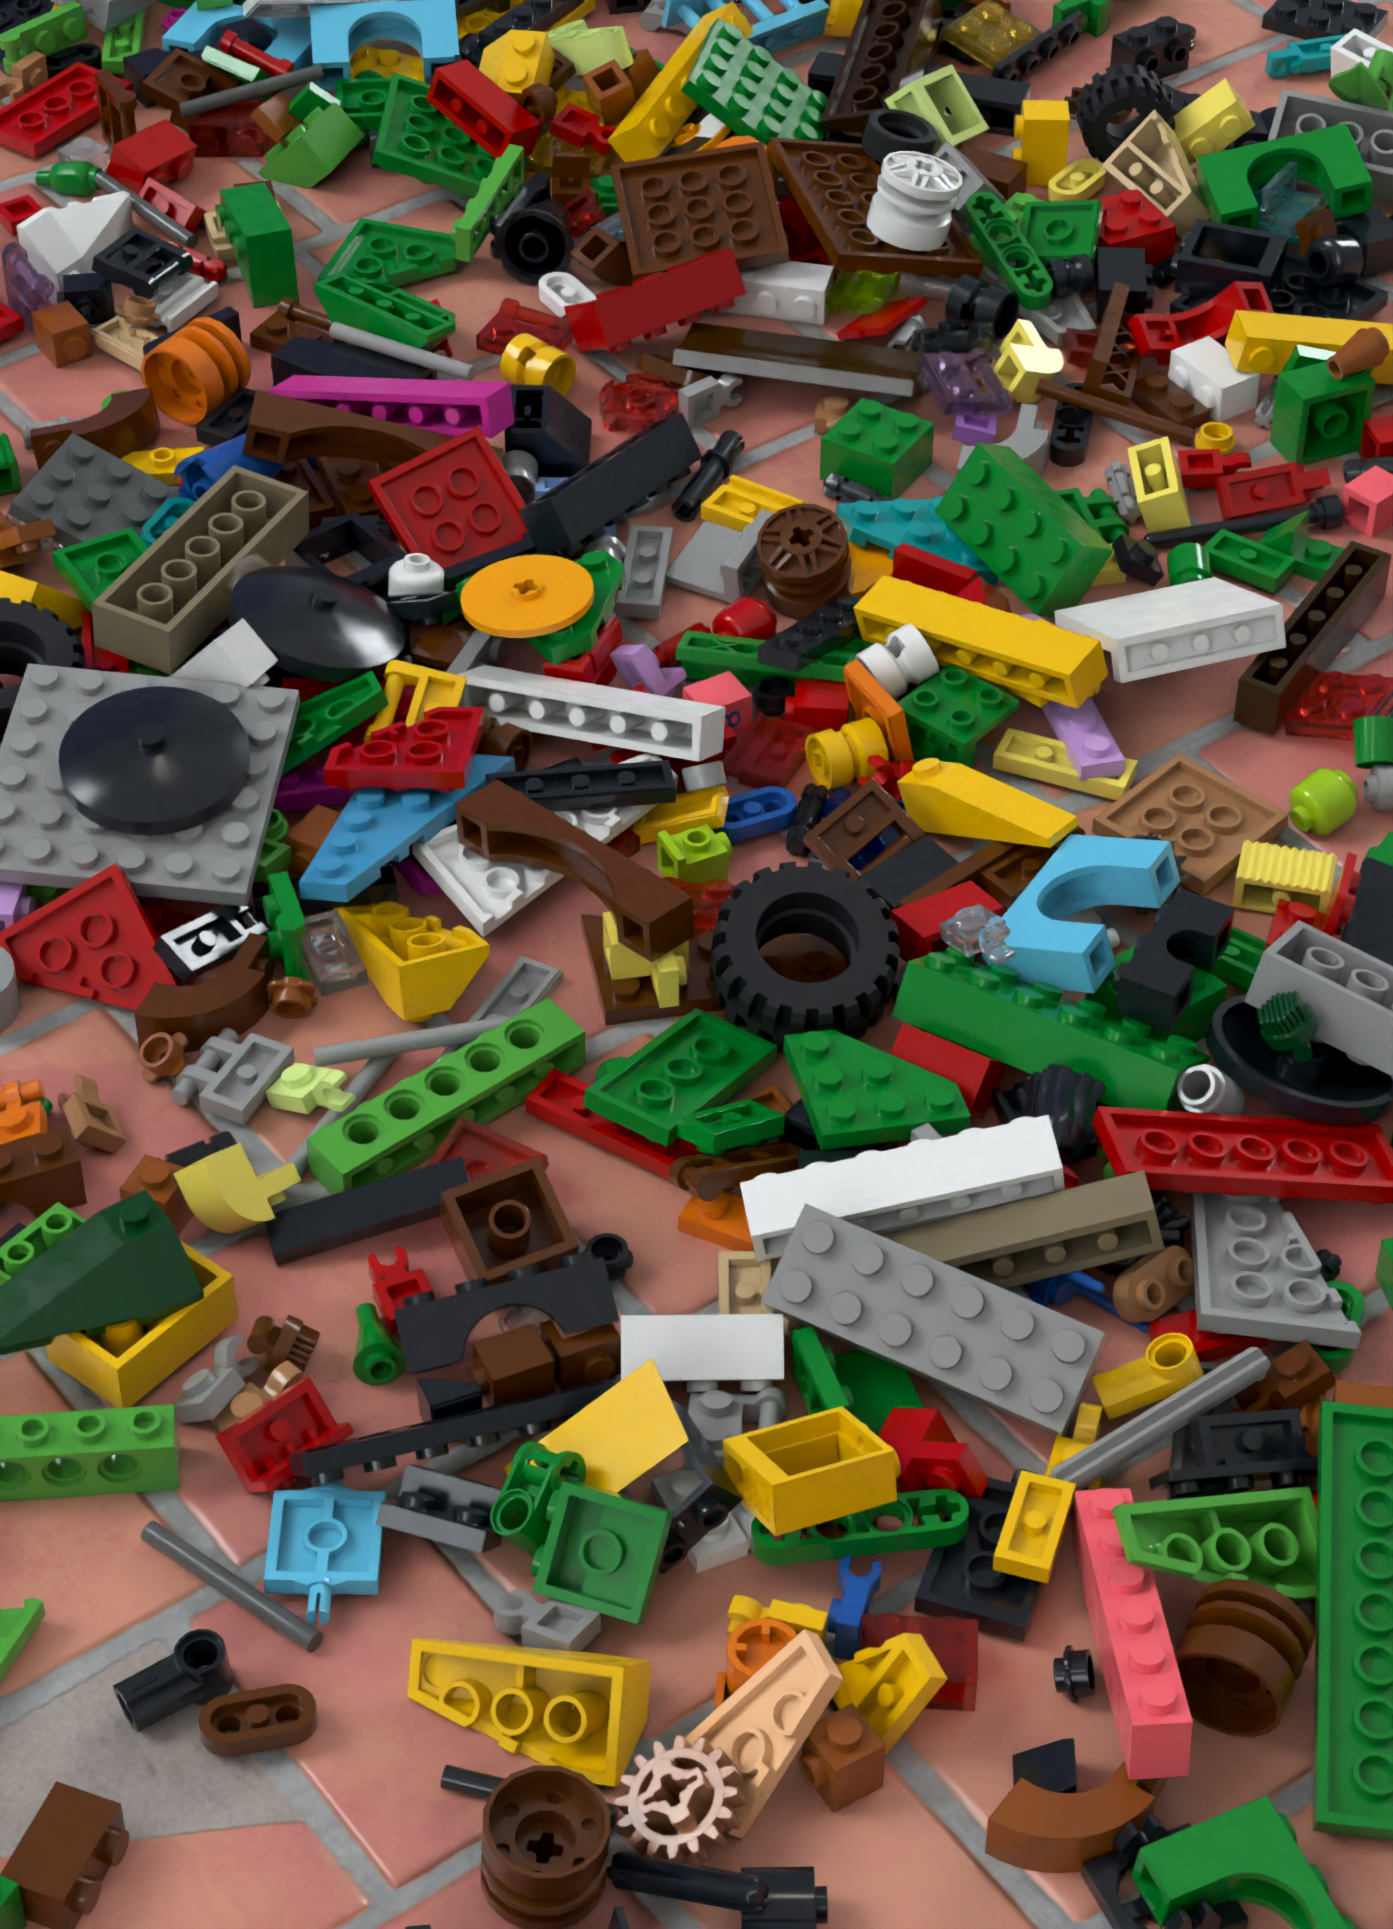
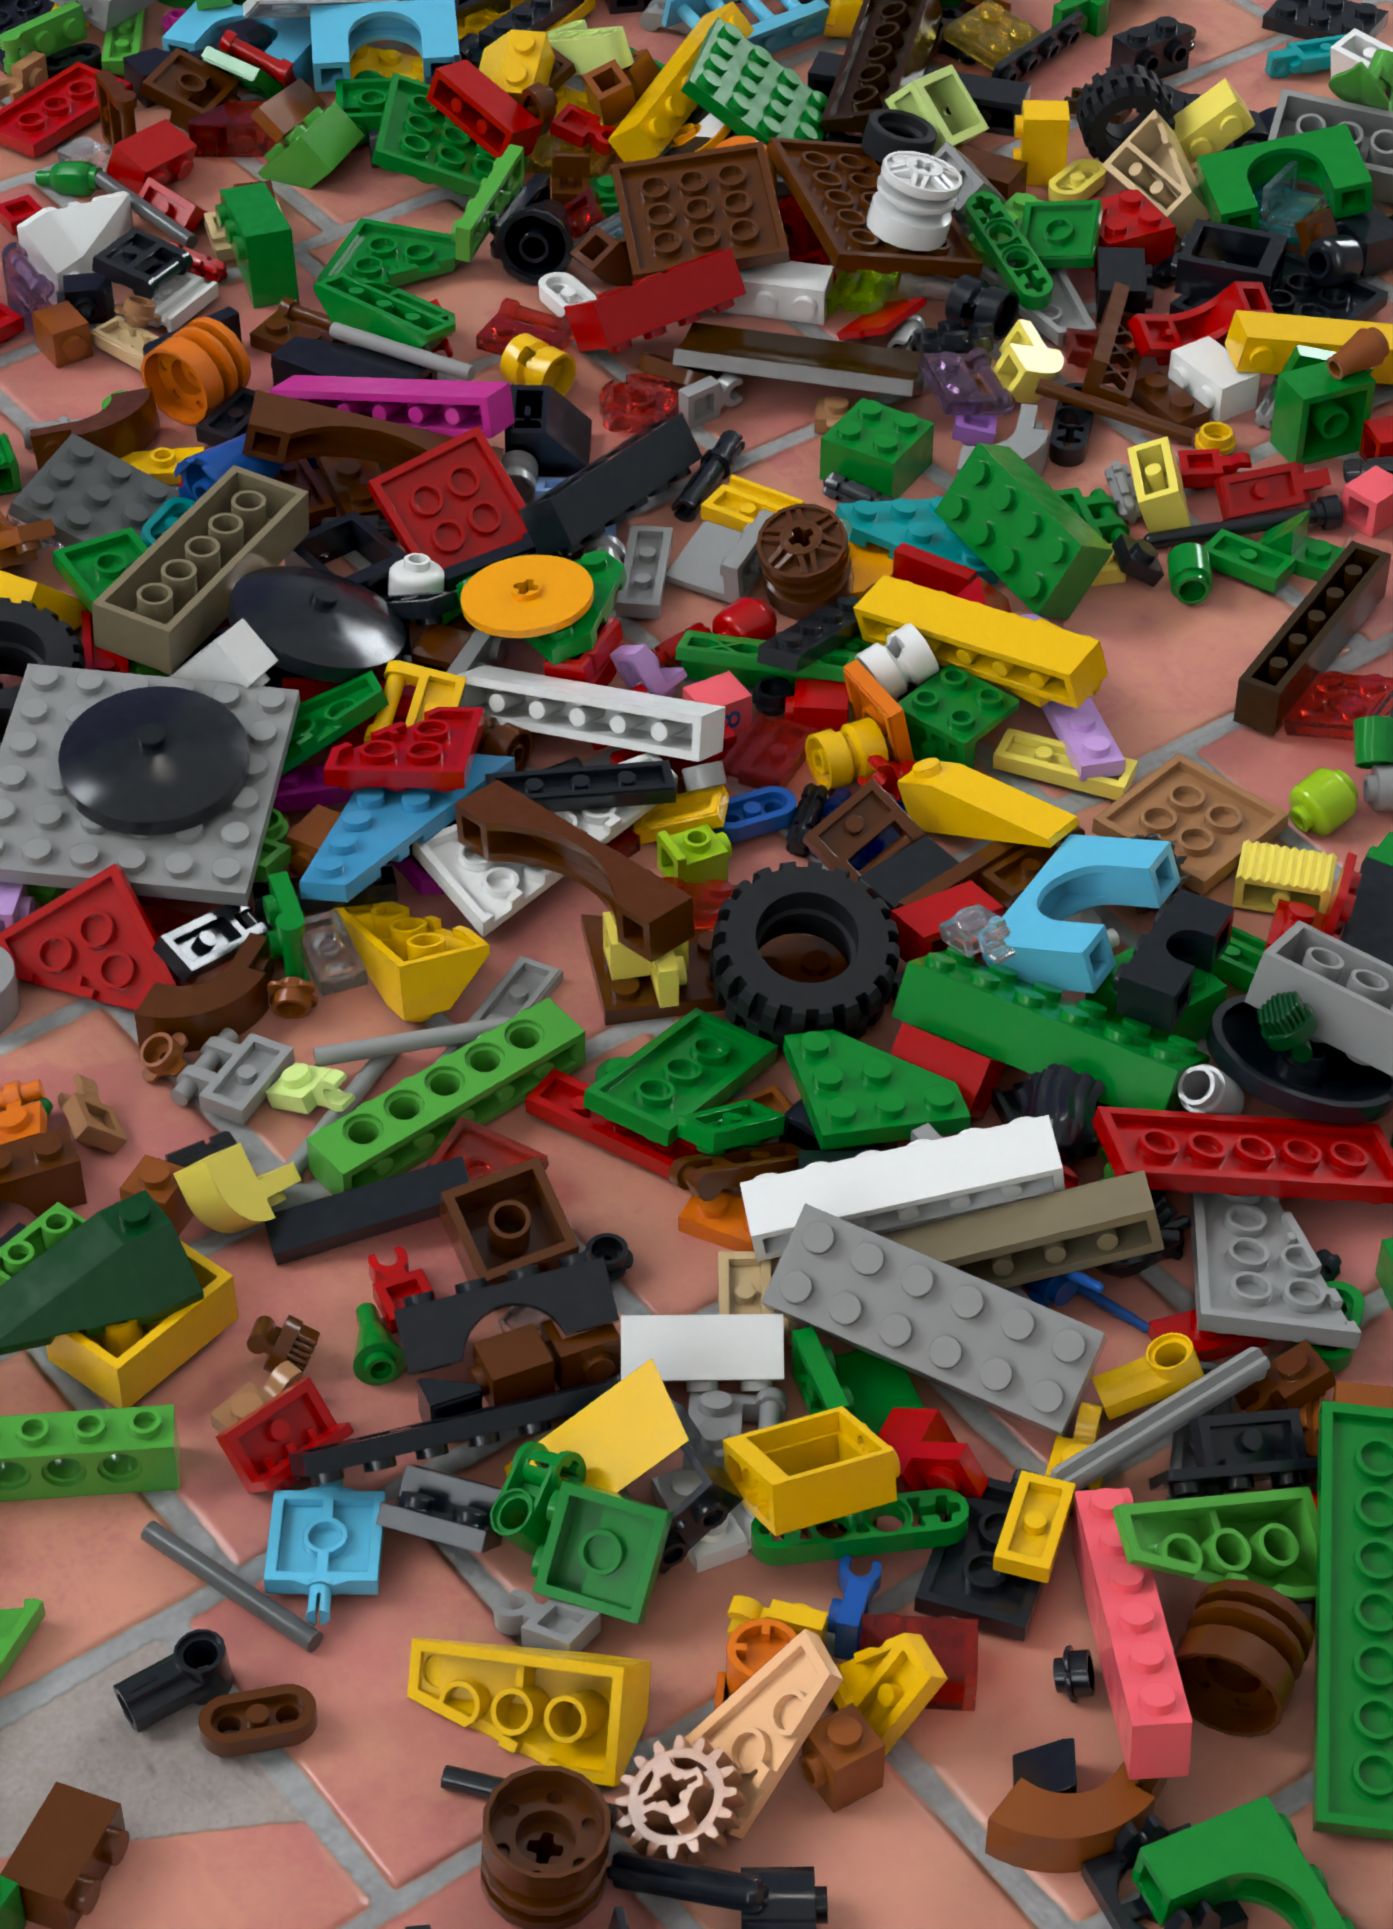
(210, 1391): light grey plate -> none
(251, 90): dark grey bar -> none
(309, 99): green tile -> none
(1071, 275): black wheel -> none
(1153, 1284): medium nougat plate -> none
(1178, 627): white panel -> none

